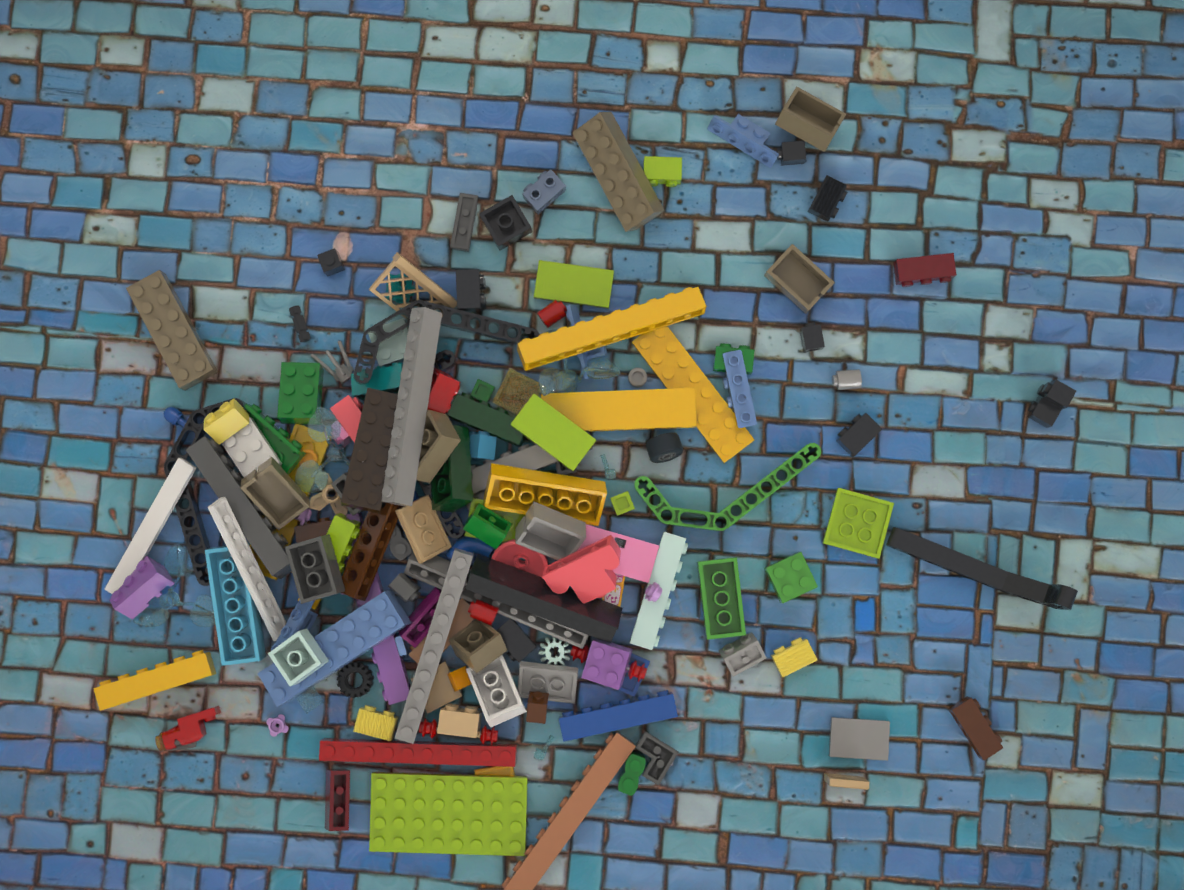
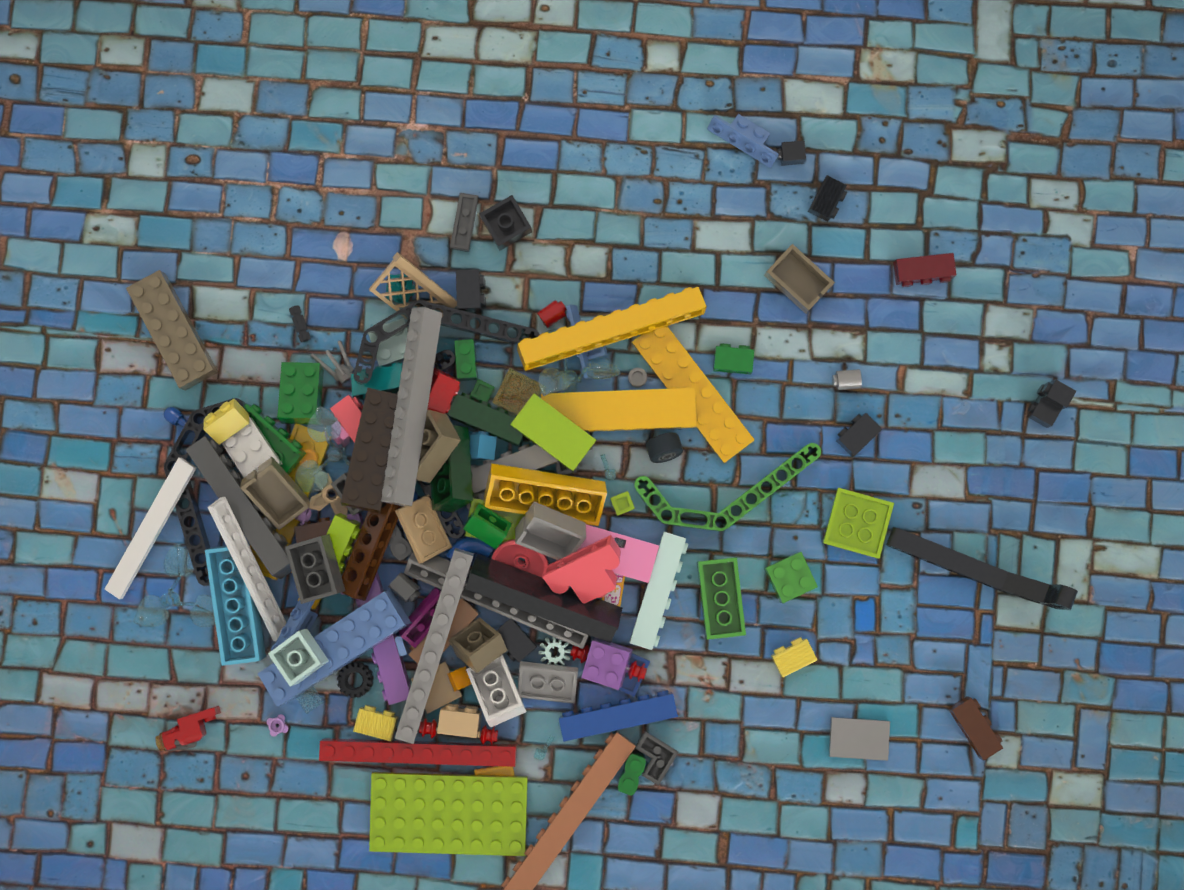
(140, 587): medium lavender wedge -> none
(155, 680): yellow brick -> none
(331, 262): black brick -> none
(337, 799): dark red brick -> none
(466, 360): none -> green brick
(483, 612): red brick -> none
(537, 707): reddish brown brick -> none
(543, 191): sand blue brick -> none
(573, 284): lime tile -> none
(618, 171): dark tan brick -> none
(653, 592): lavender plate -> none
(663, 170): lime brick -> none
(738, 389): medium blue bracket -> none
(742, 654): light grey bracket -> none
(810, 119): dark tan piece -> none
(811, 337): black brick -> none
(846, 781): tan tile -> none

